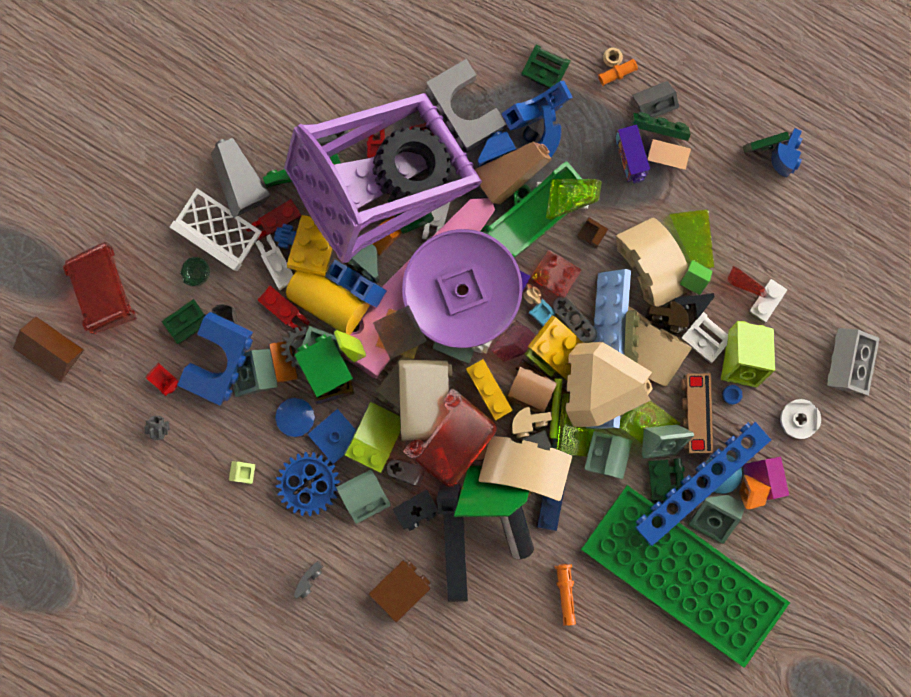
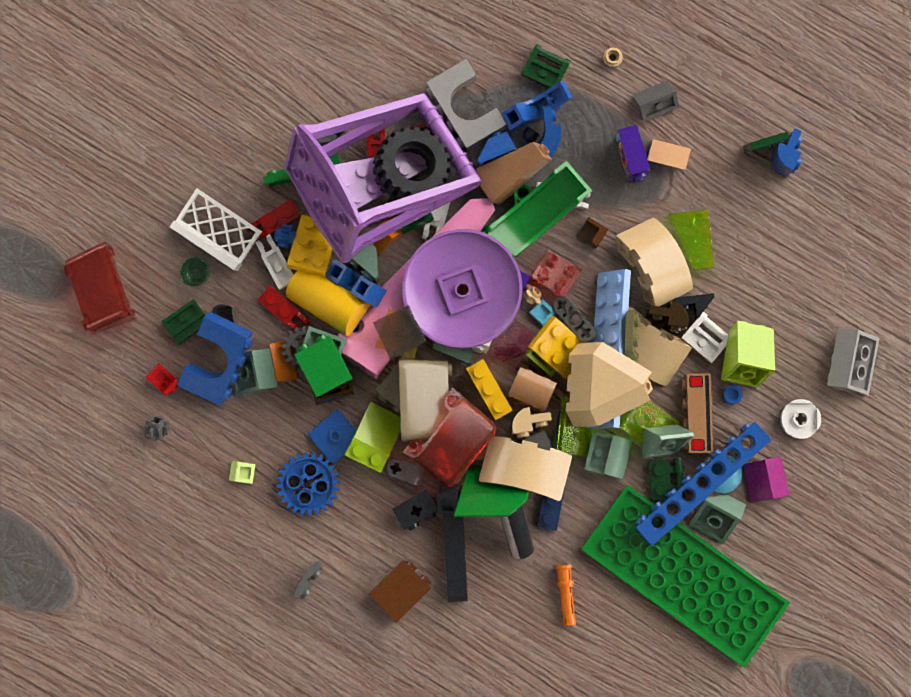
(47, 348): reddish brown slope -> none
(238, 179): slope -> none
(295, 417): blue dish -> none
(350, 346): lime slope -> none
(363, 496): sand green brick -> none
(555, 408): lime bar -> none
(571, 195): clear neon green wing -> none
(618, 72): orange pin -> none
(661, 126): dark green plate -> none
(696, 277): bright green panel -> none
(743, 281): clear red slope -> none
(753, 492): orange slope -> none
(765, 306): white plate -> none

